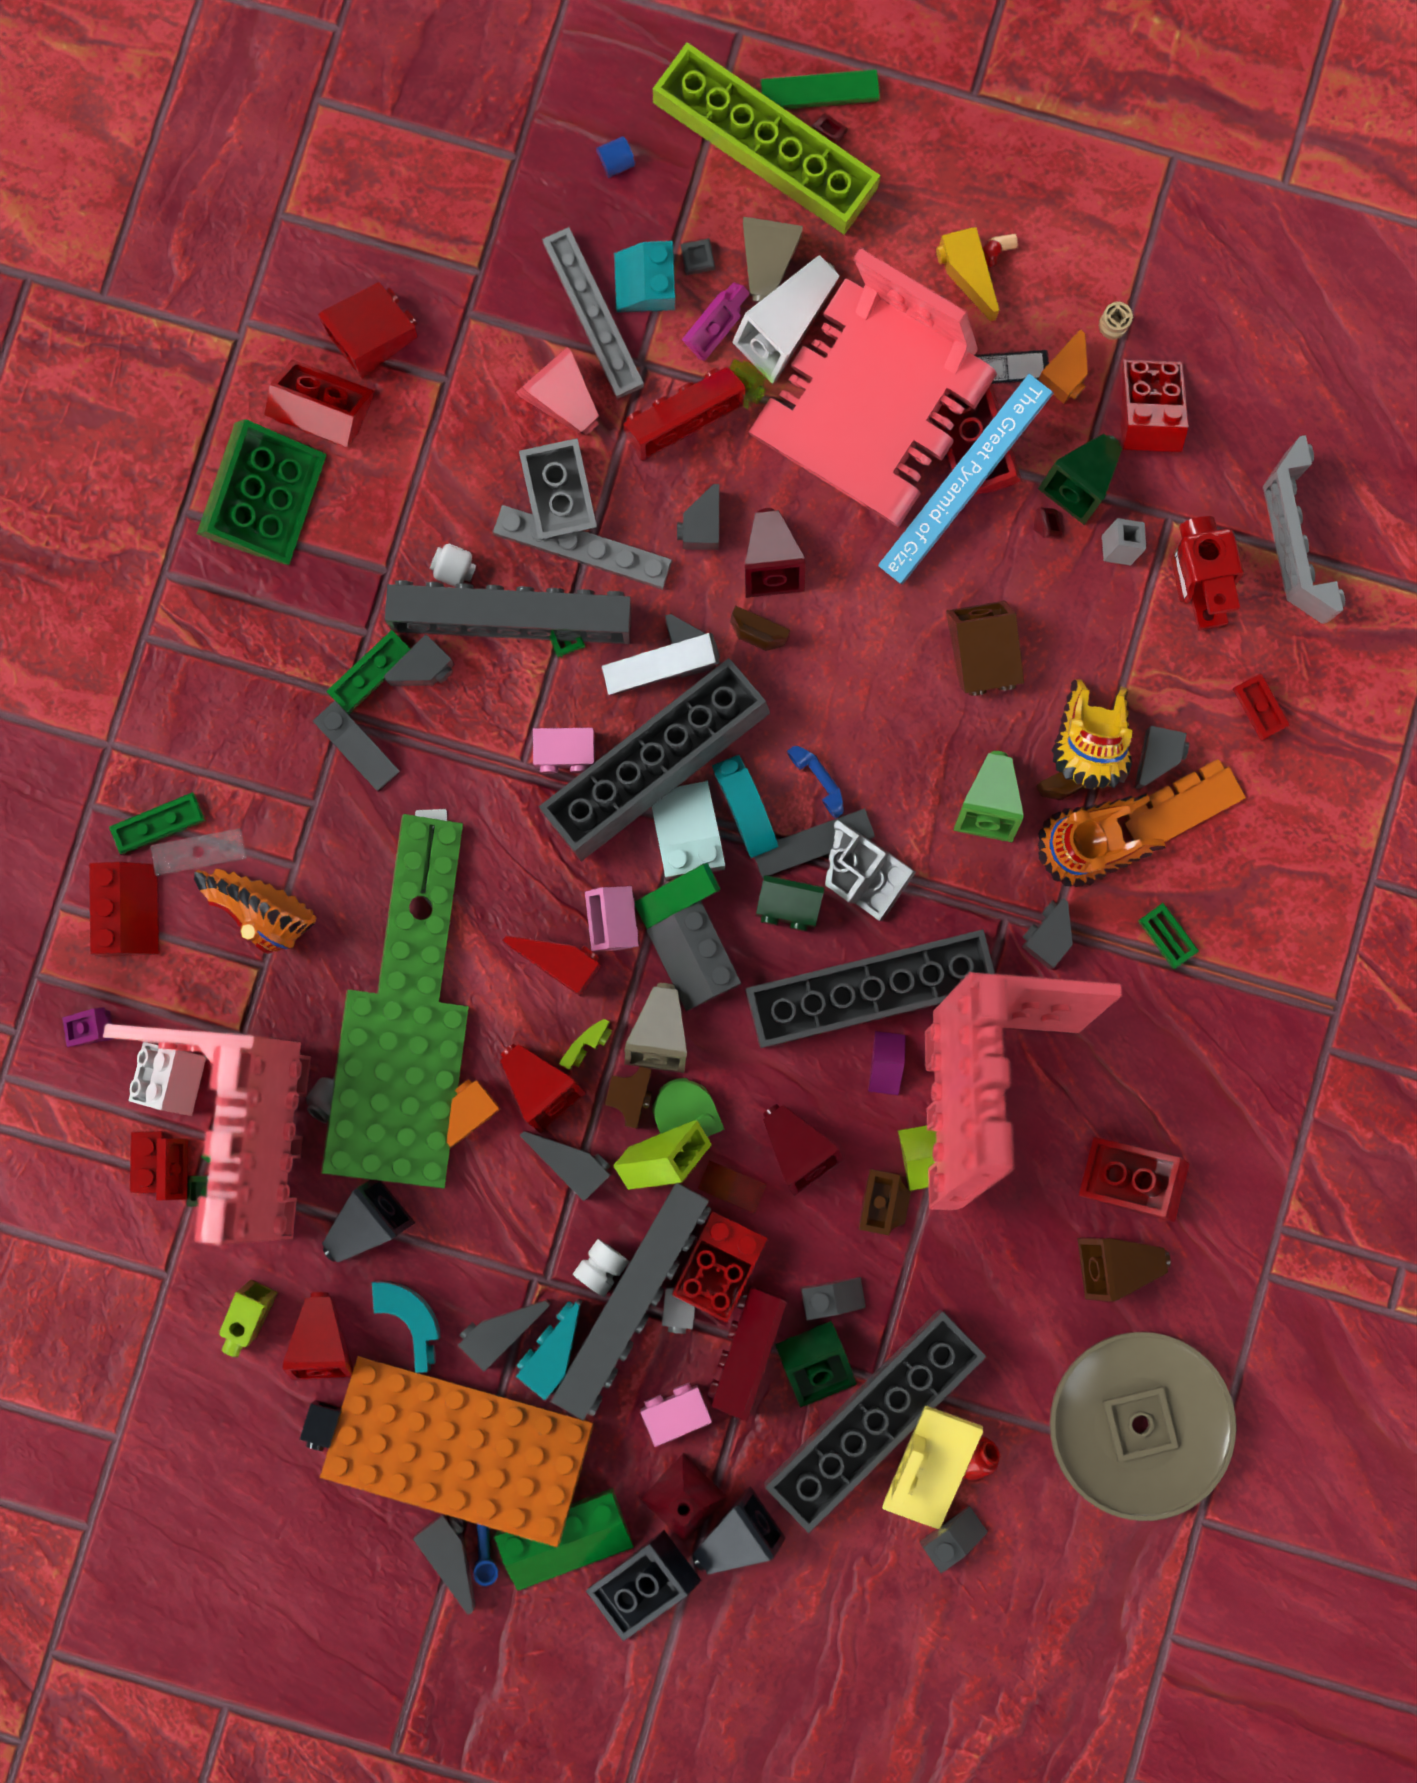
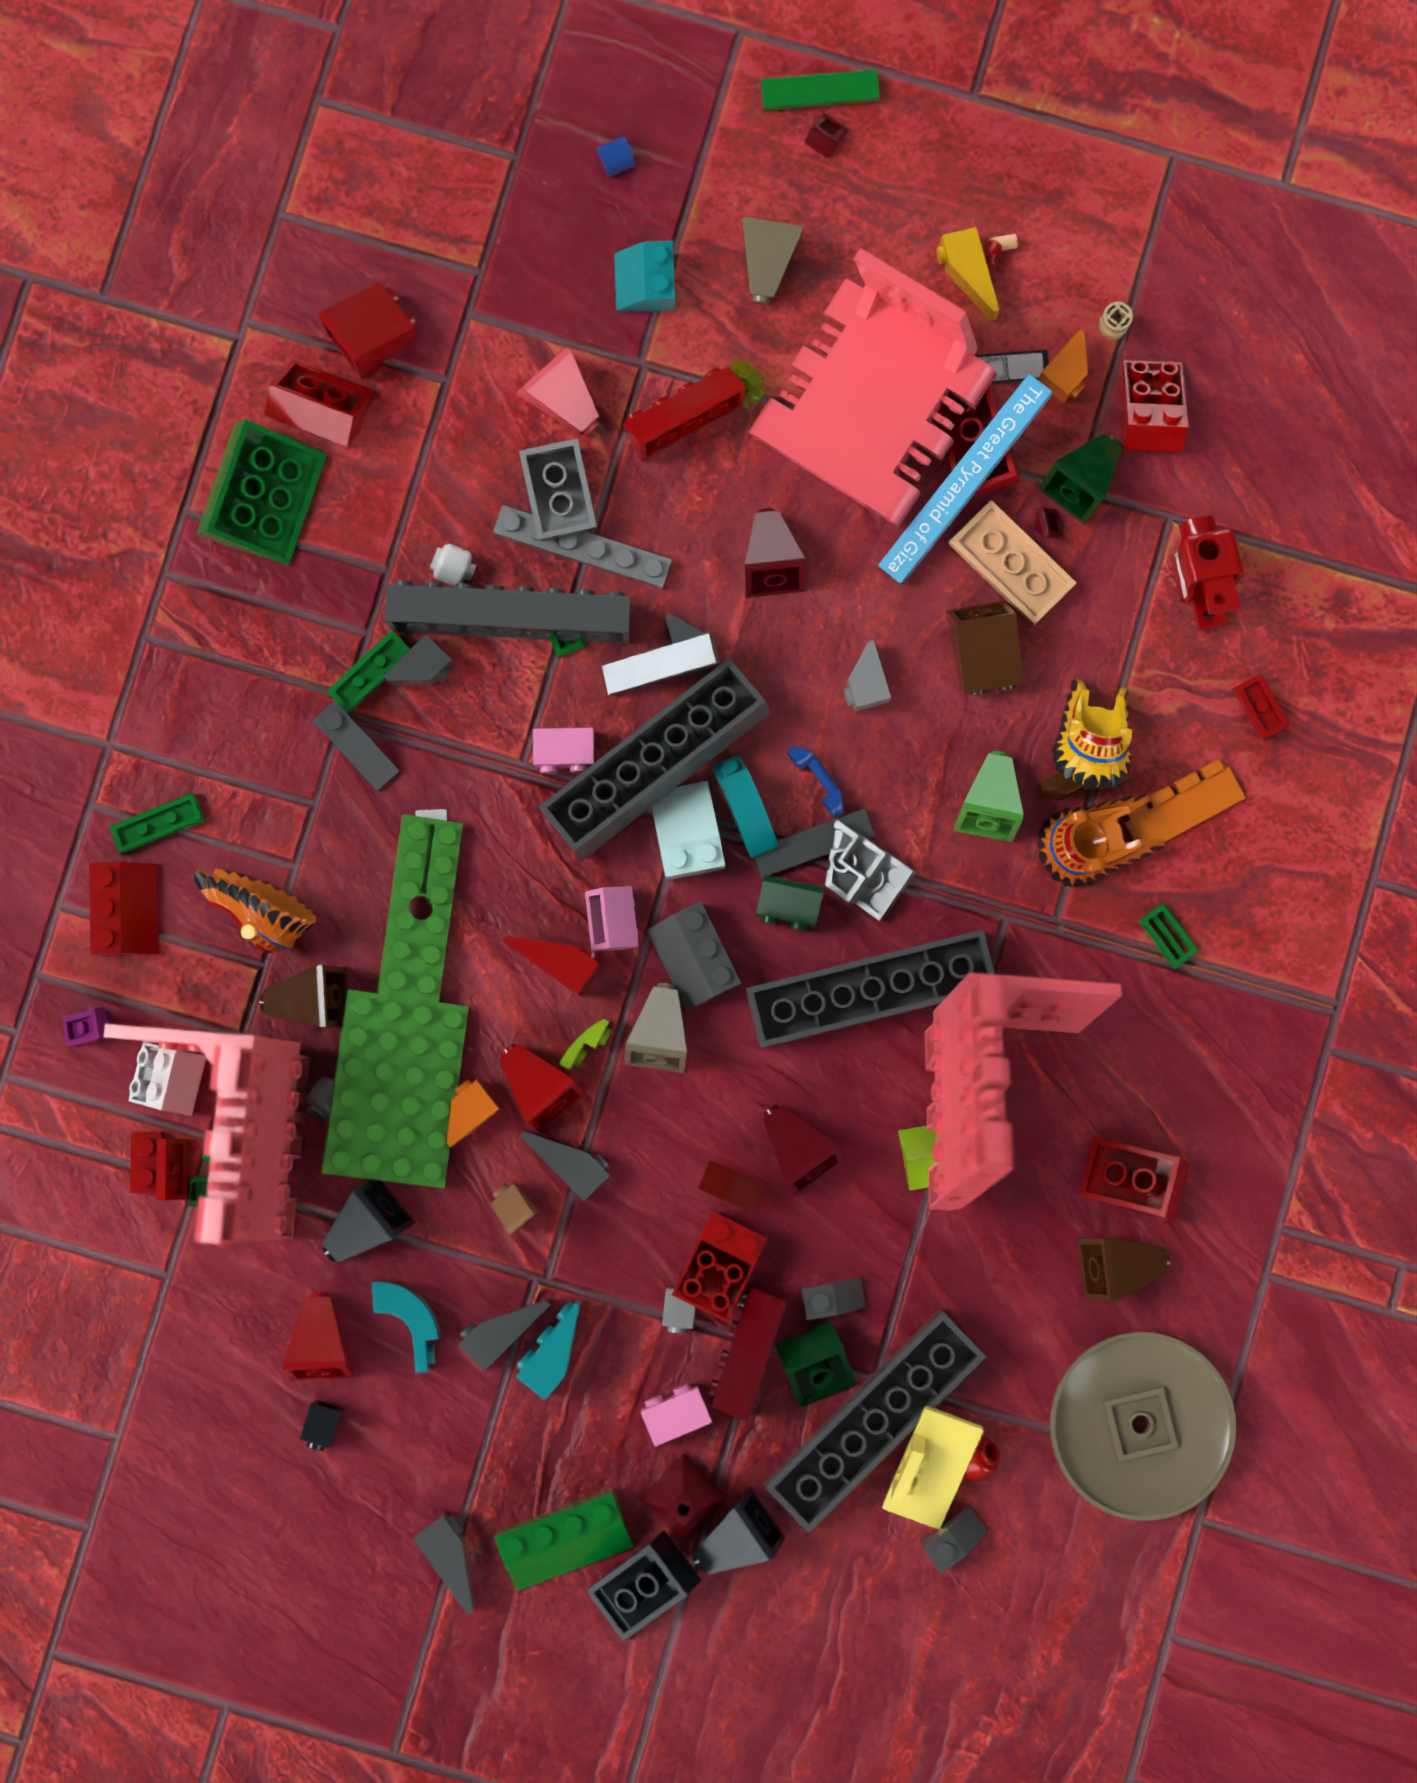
(180, 854): clear tile -> none
(246, 1316): lime torso -> none
(309, 997): none -> reddish brown slope
(457, 1451): orange plate -> none
(484, 1569): blue bar -> none
(513, 1207): none -> medium nougat slope
(593, 313): light grey plate -> none
(601, 1267): white wheel -> none
(629, 1301): dark grey brick -> none
(630, 1095): reddish brown brick -> none
(663, 1158): lime slope -> none
(677, 895): green tile -> none
(684, 1102): bright green slope -> none
(697, 256): dark grey tile -> none
(701, 522): dark grey slope -> none
(716, 321): dark pink hinge -> none
(758, 630): reddish brown slope -> none
(765, 138): lime brick -> none
(782, 318): white slope -> none
(867, 681): none -> light grey slope
(883, 1203): reddish brown slope -> none
(887, 1063): magenta slope -> none
(1012, 562): none -> light nougat plate
(1052, 936): dark grey slope -> none
(1124, 541): light grey brick -> none
(1160, 753): dark grey slope -> none
(1321, 600): light grey slope -> none

